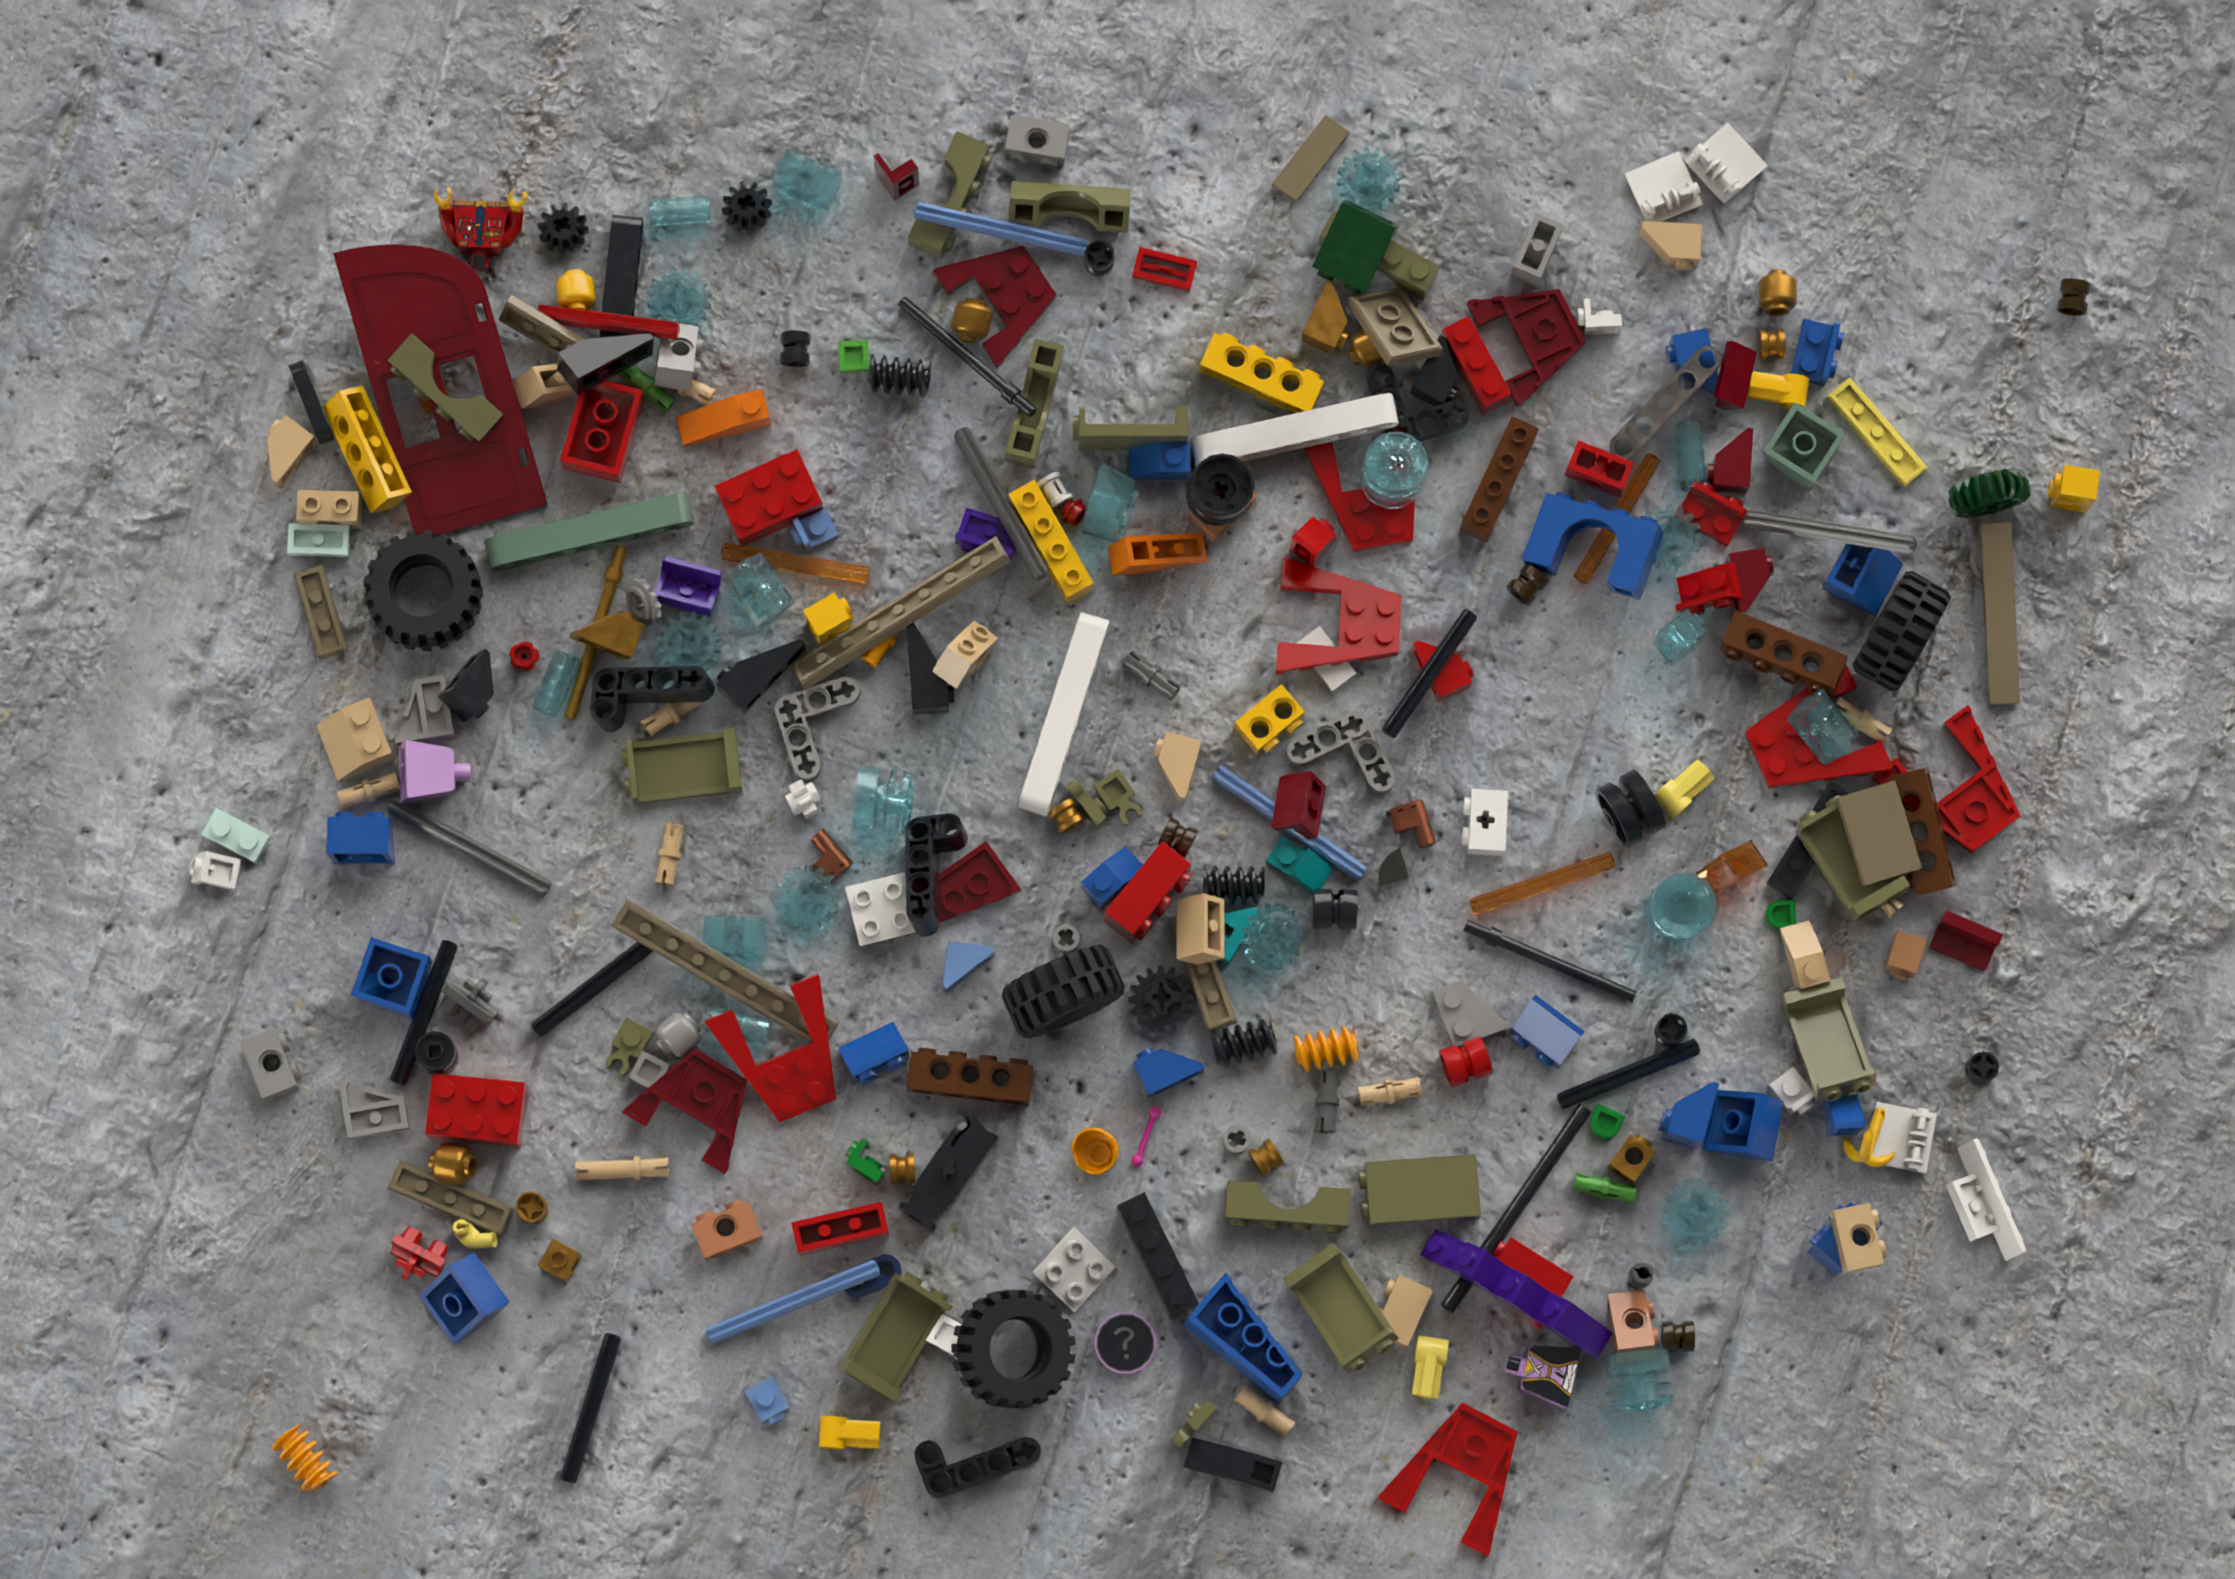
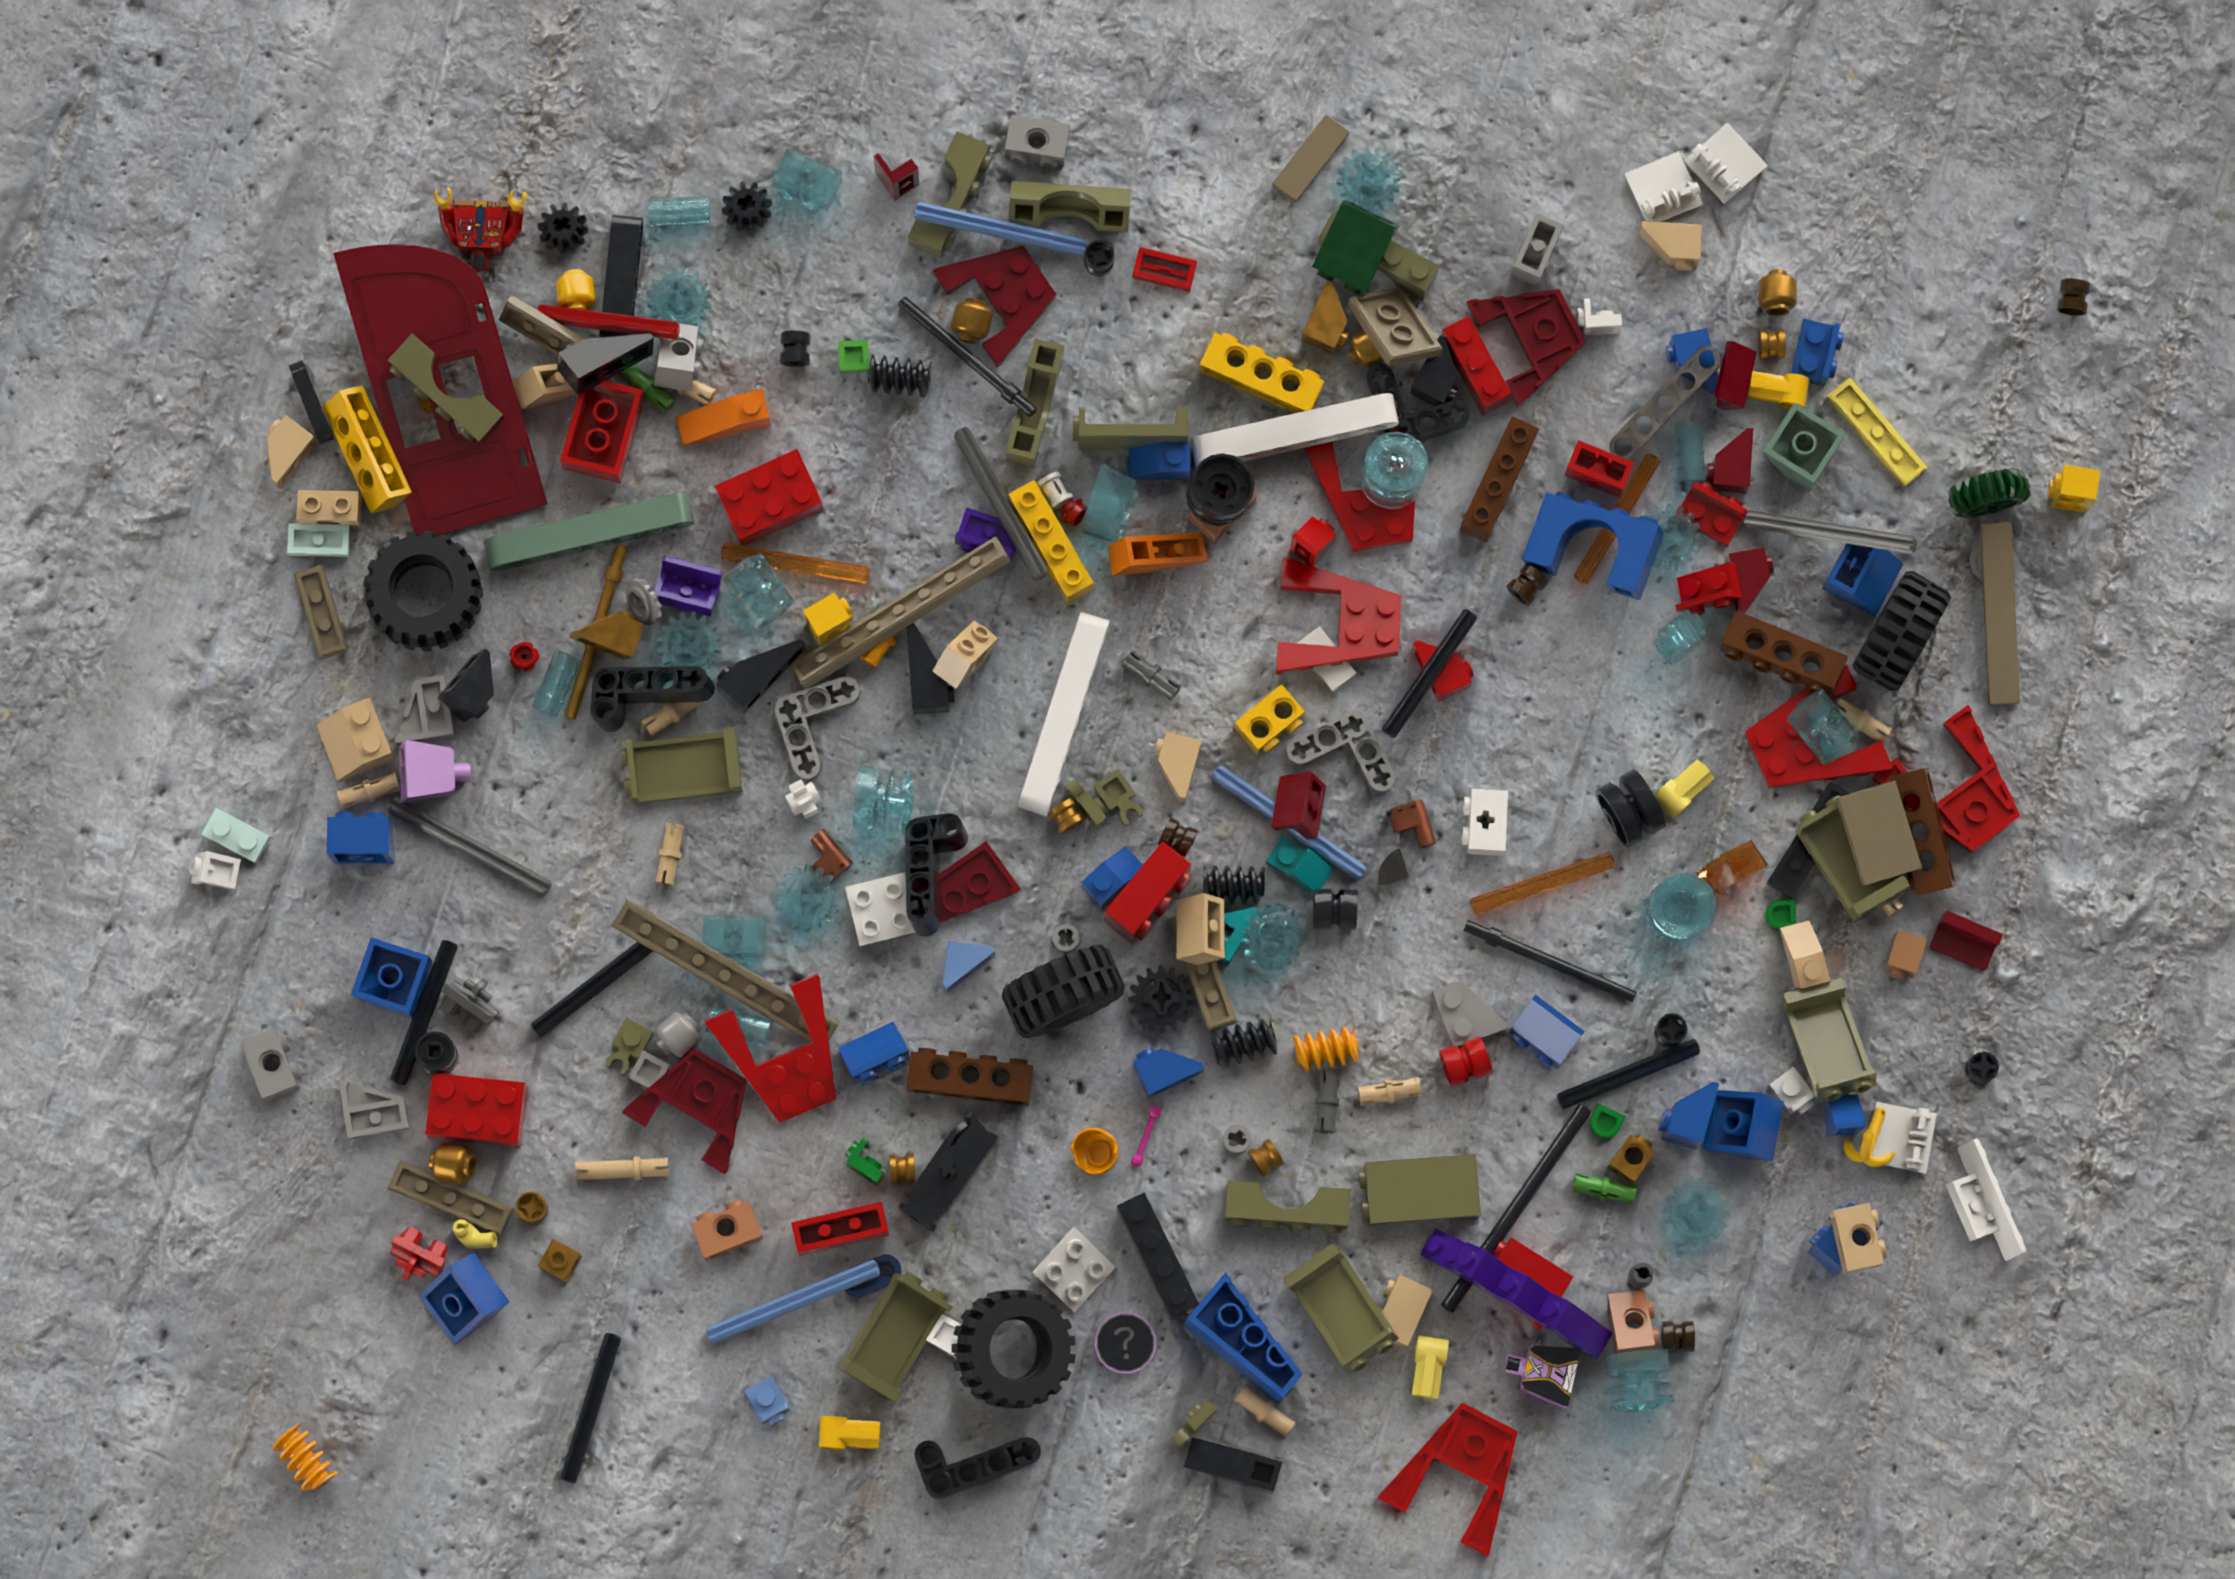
(813, 530): medium blue bracket -> none

